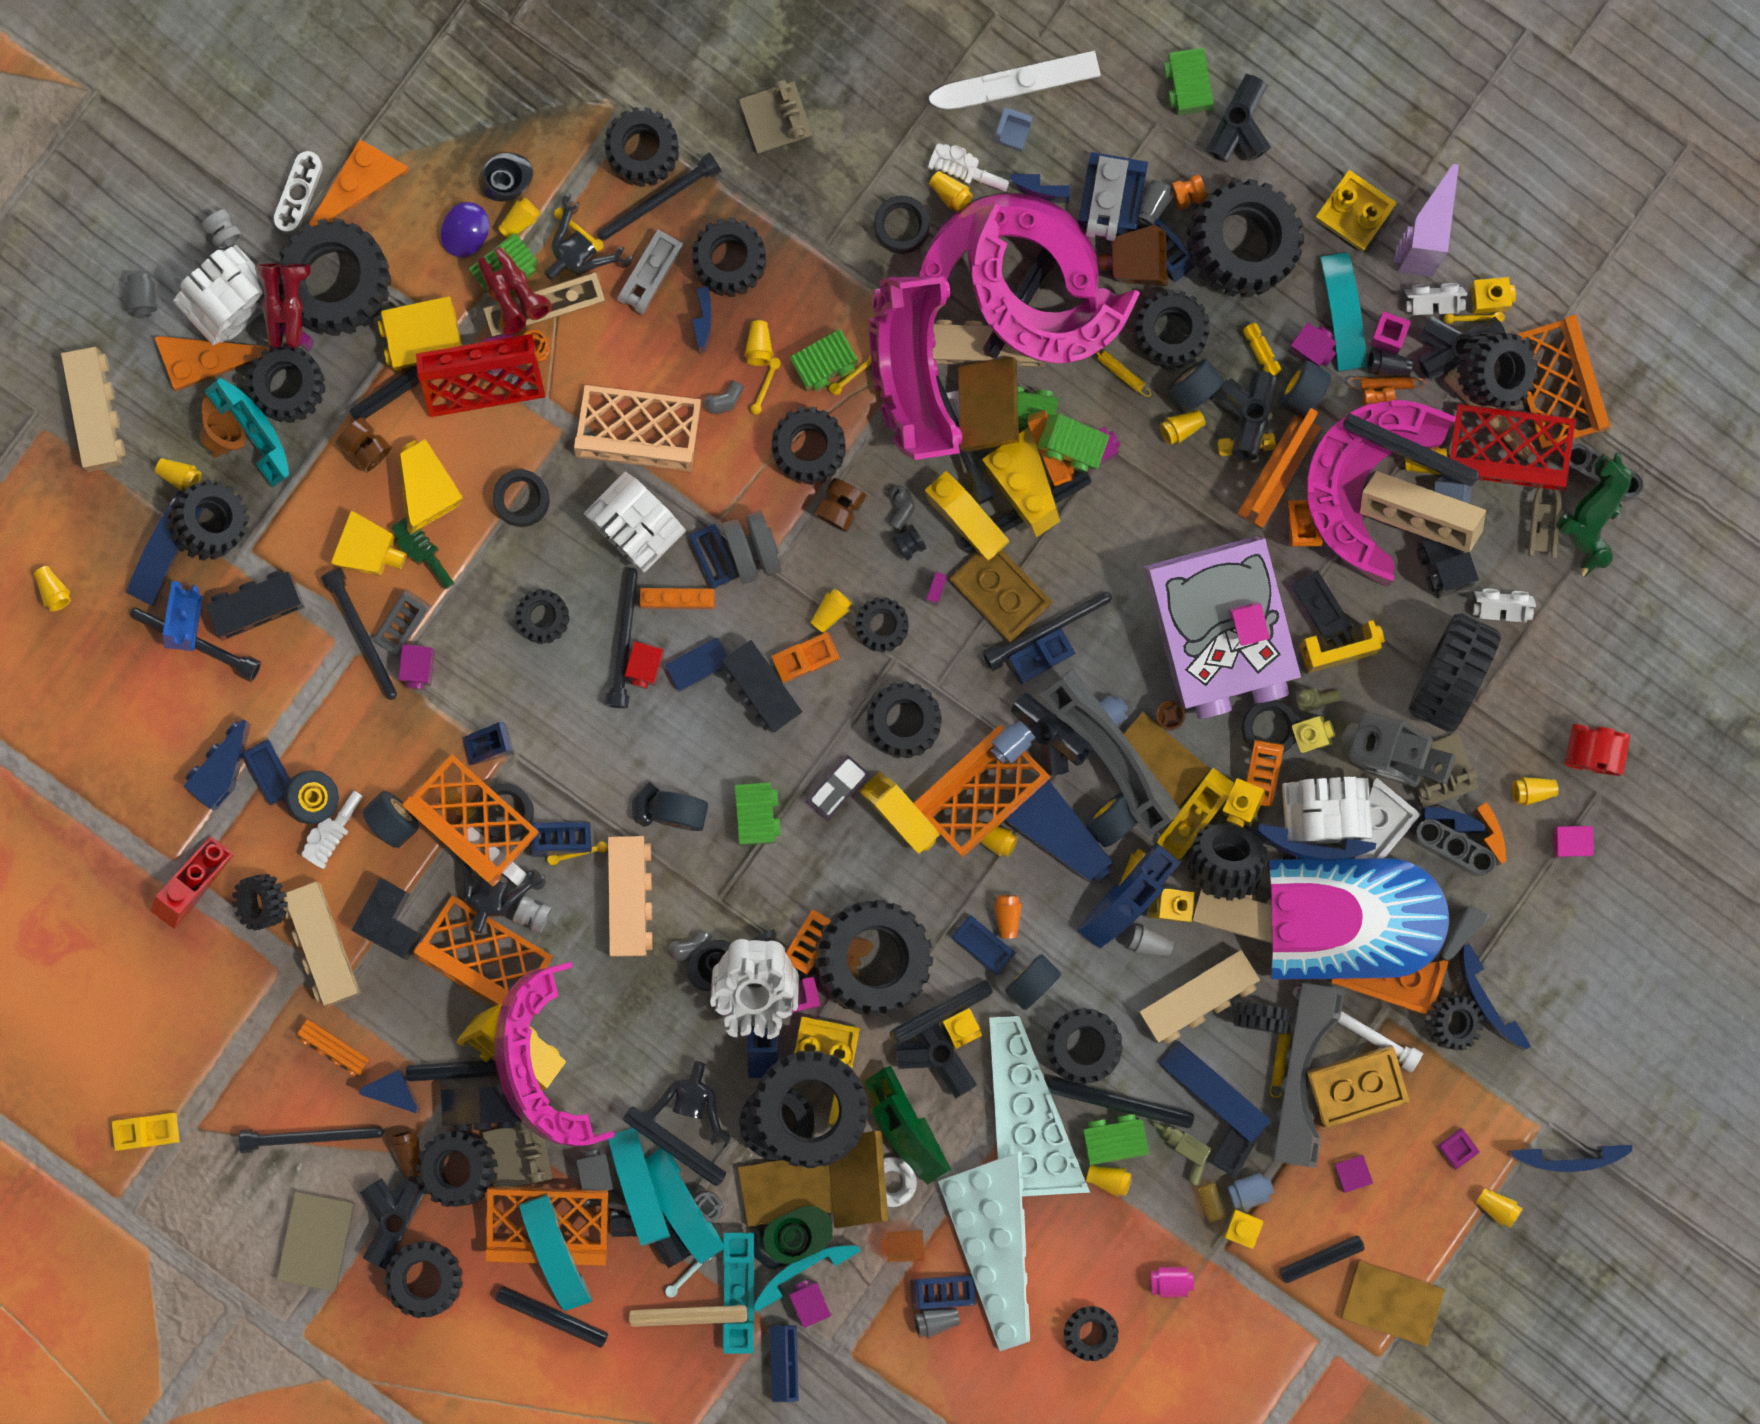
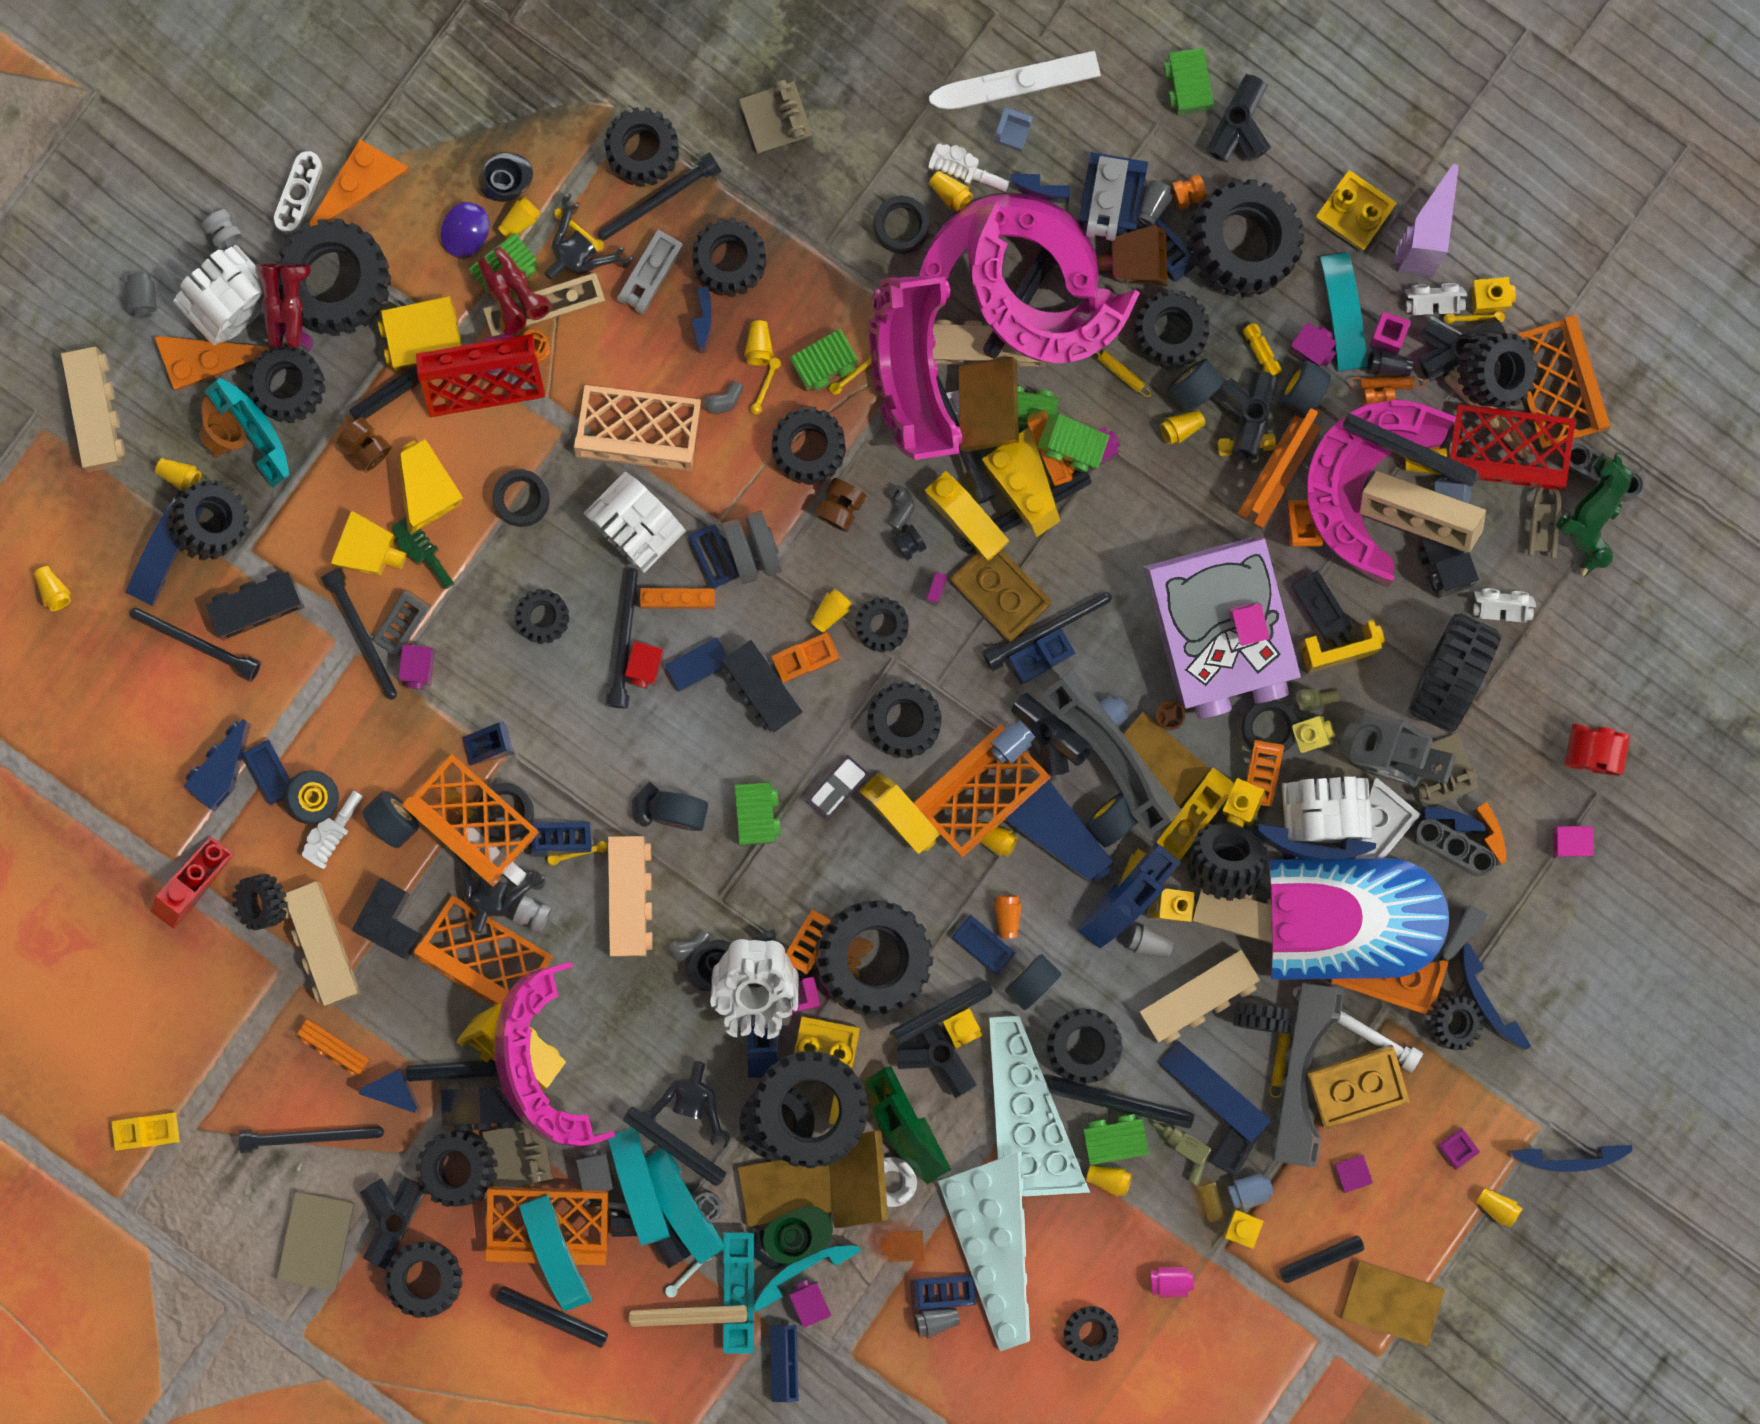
(182, 617): blue hinge -> none
(406, 1150): reddish brown cone -> none
(1533, 790): yellow cone -> none

